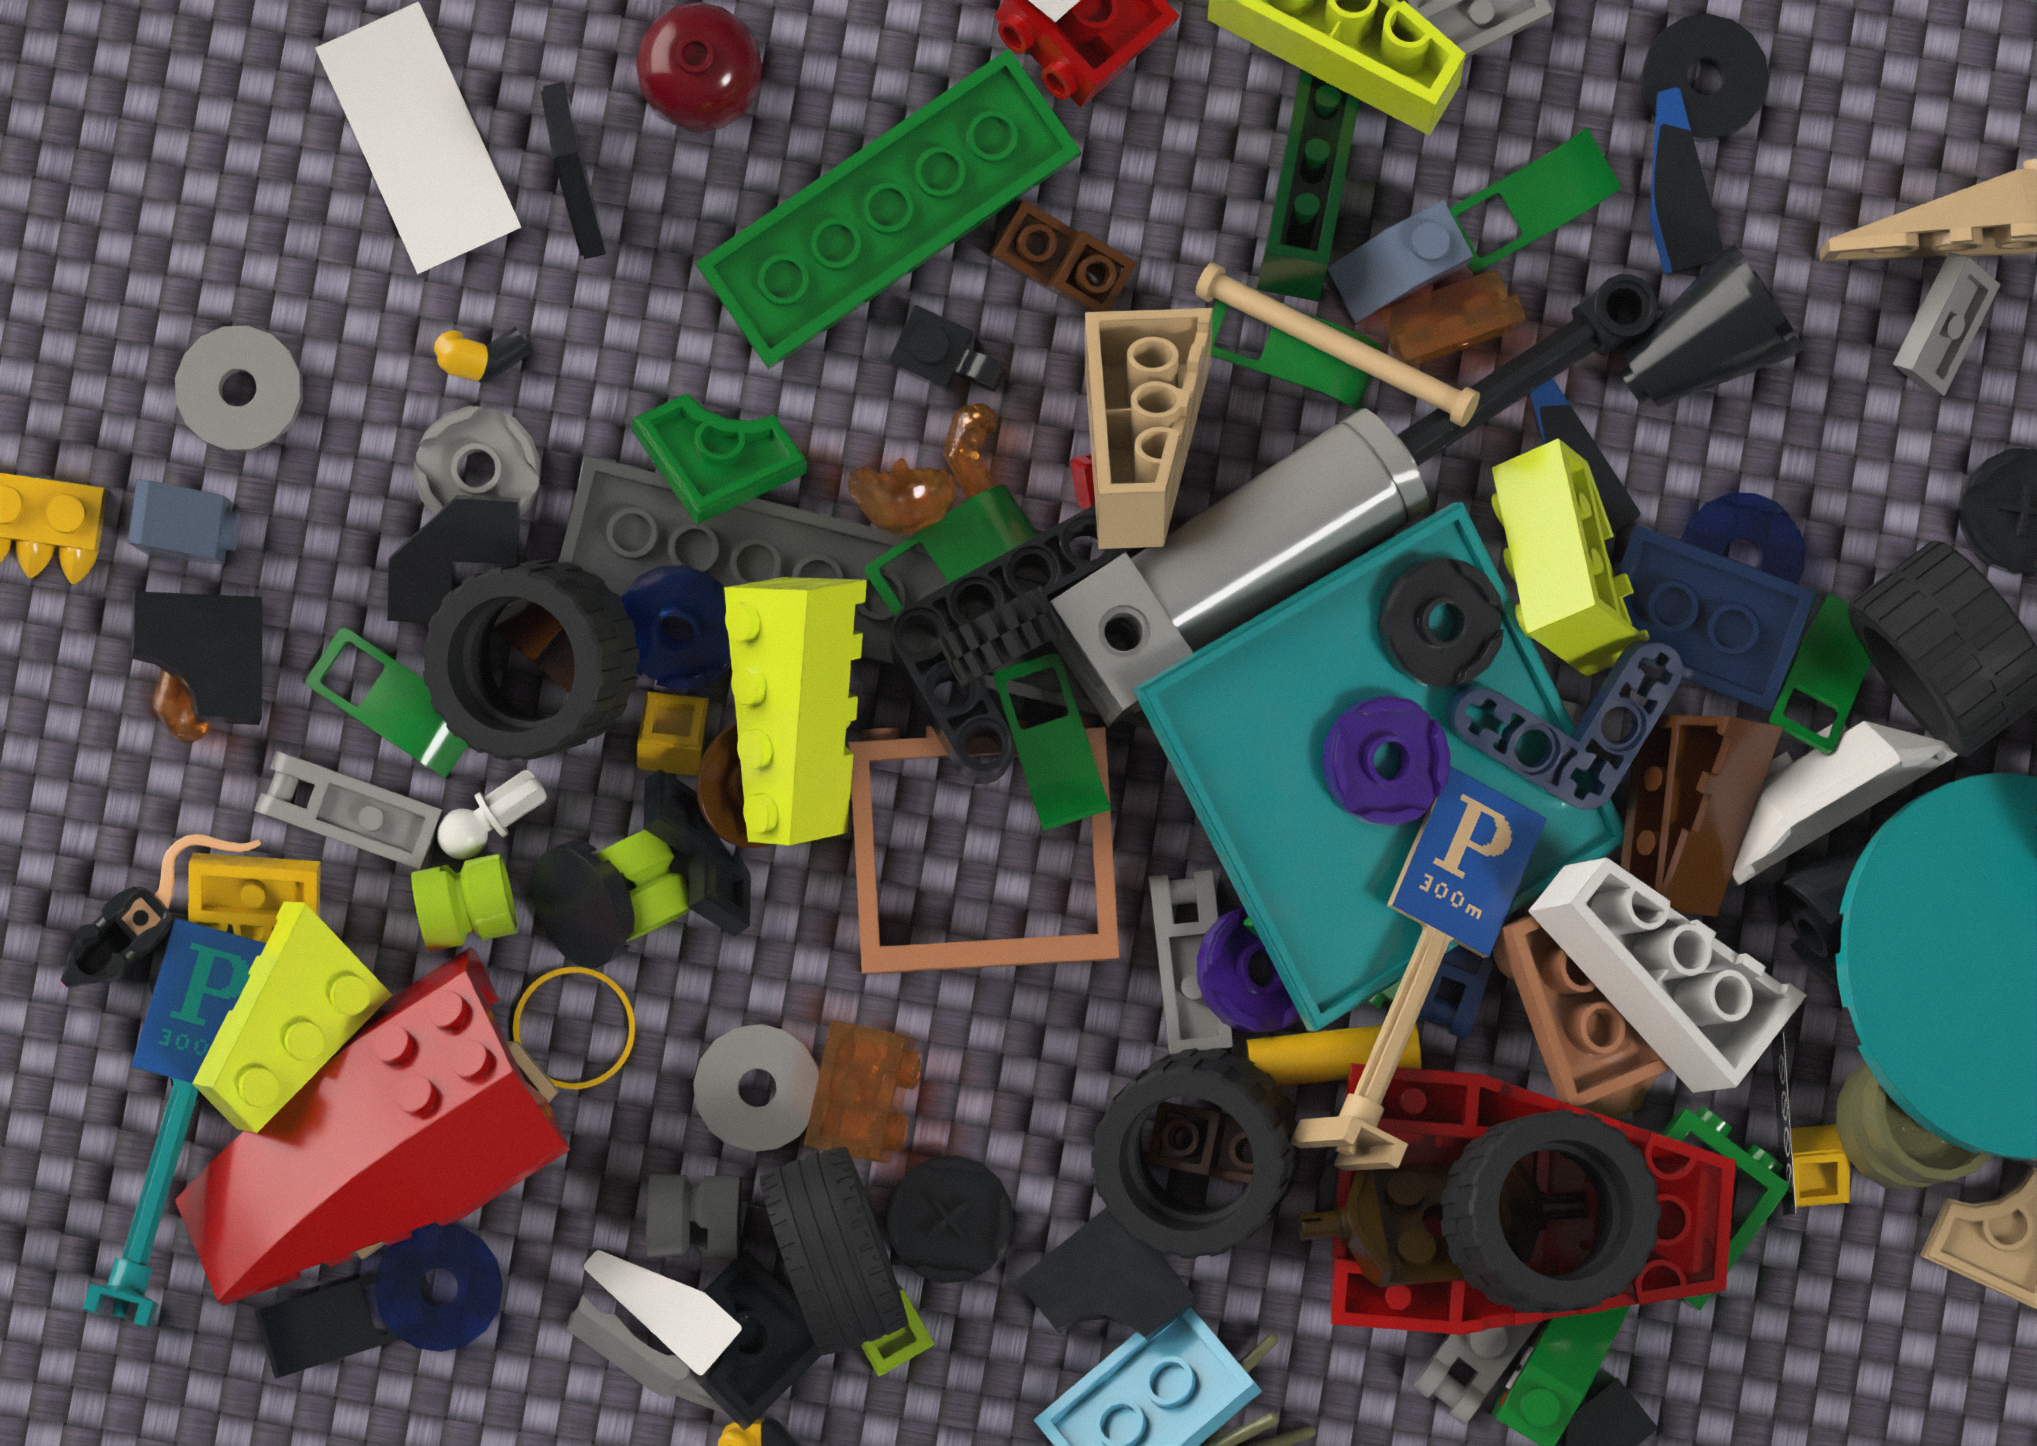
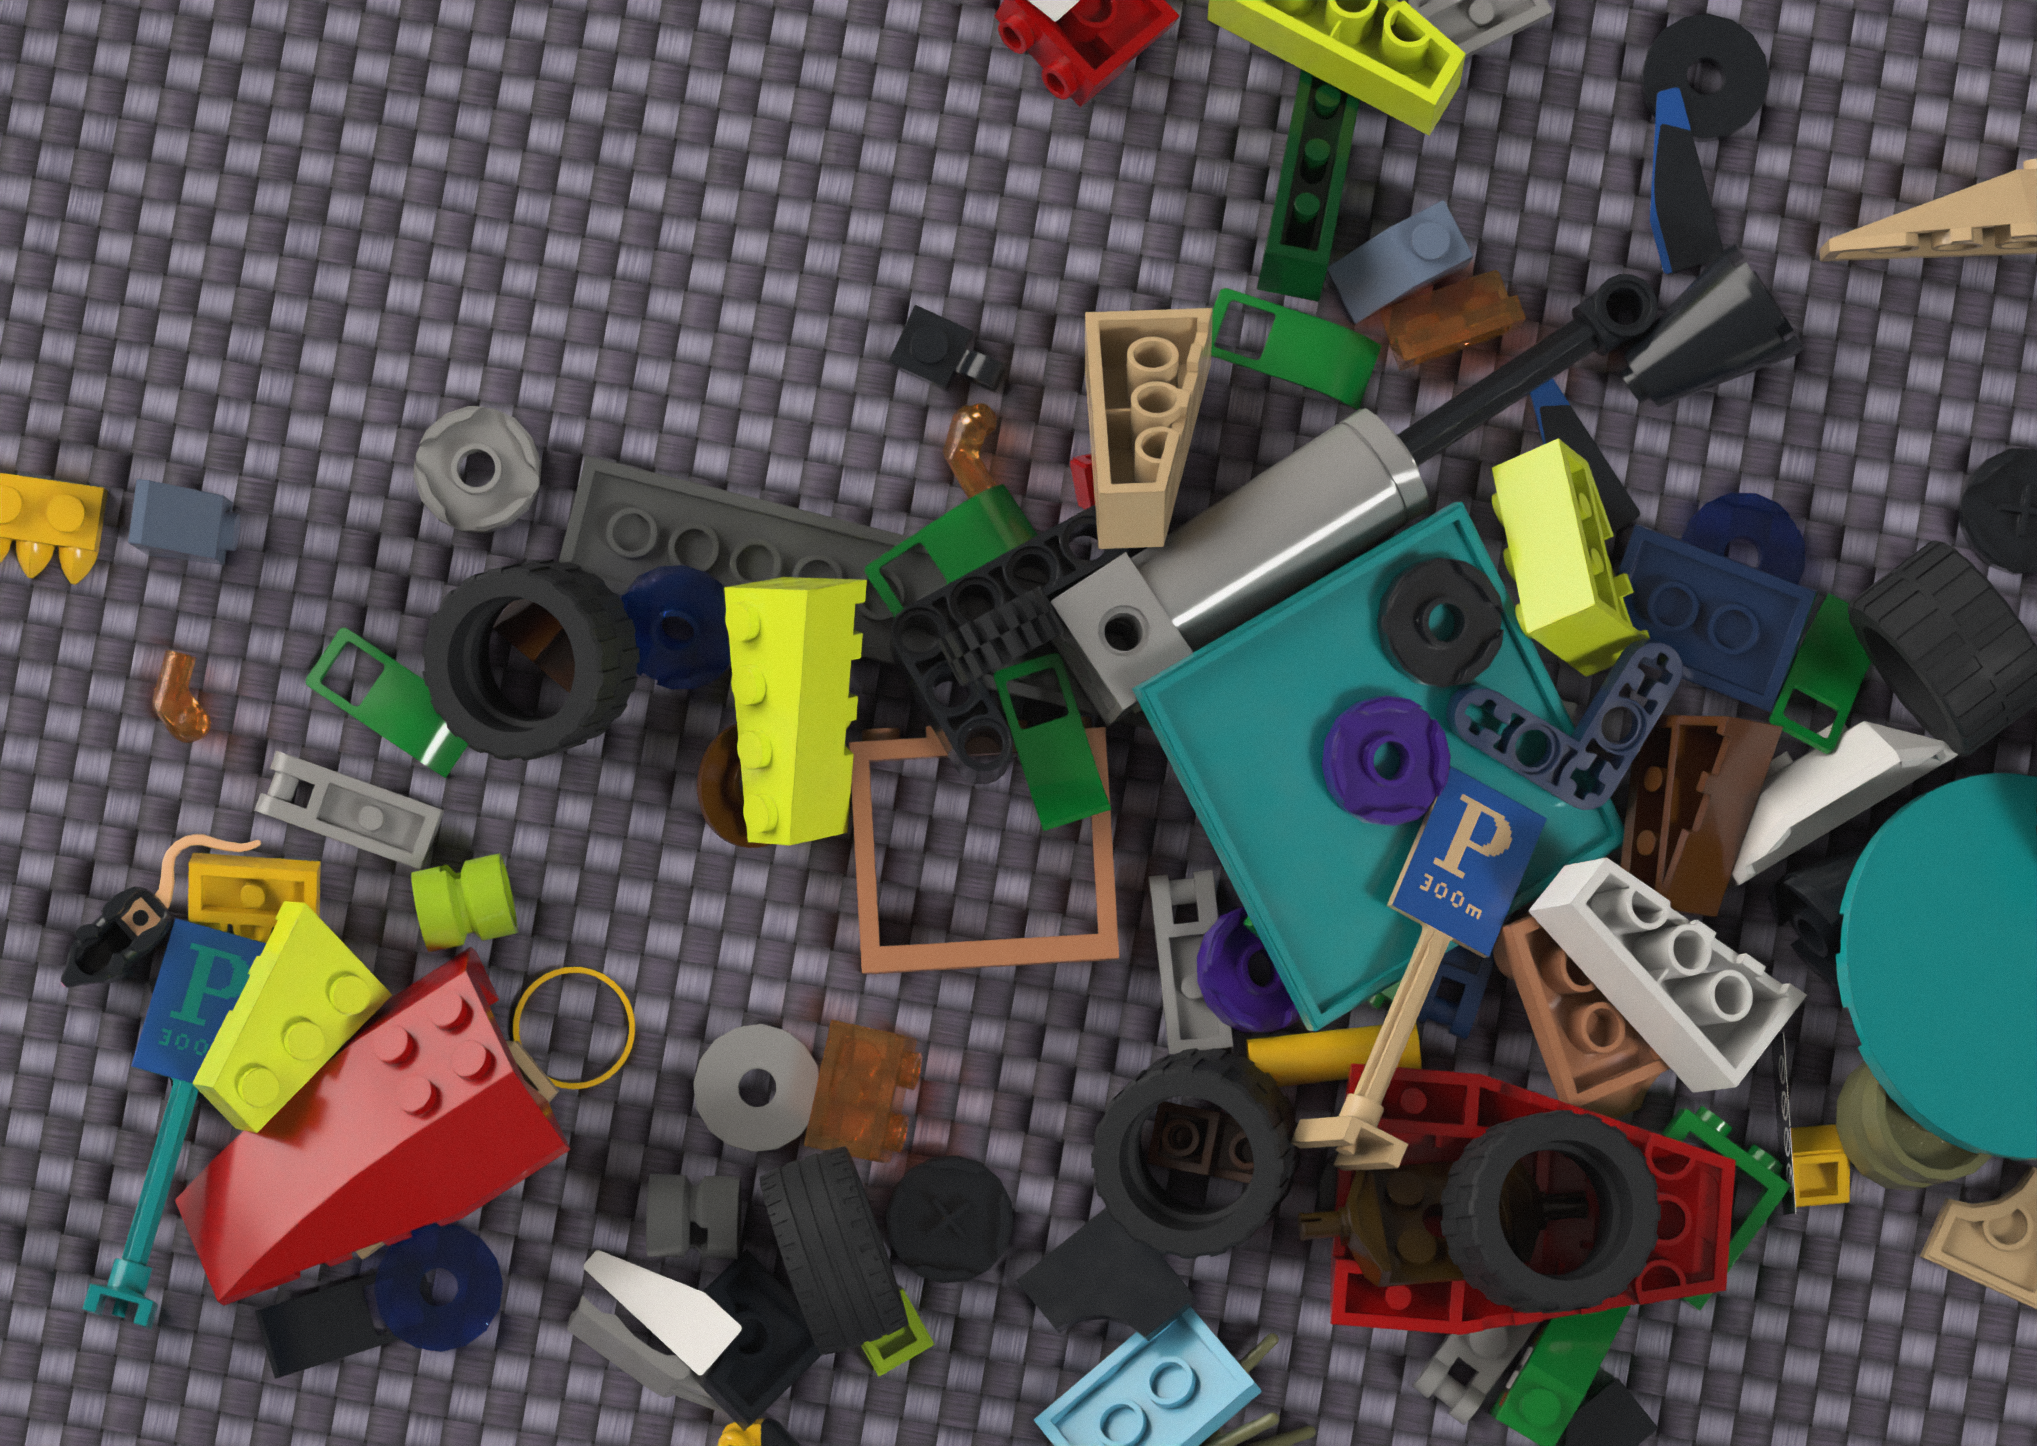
(209, 648): black tile -> none
(212, 362): light grey tile -> none
(418, 137): white sticker -> none
(462, 531): black tile -> none
(465, 831): white axle -> none
(477, 360): arm -> none
(572, 170): black tile -> none
(583, 904): black tile -> none
(654, 890): lime wheel -> none
(672, 733): yellow slope -> none
(699, 67): dark red cylinder -> none
(715, 459): green tile -> none
(716, 881): black tile -> none
(888, 209): green plate -> none
(903, 498): clear orange hair -> none
(1062, 258): reddish brown slope -> none
(1458, 403): tan bar -> none
(1547, 193): green piece -> none
(1946, 323): light grey plate -> none

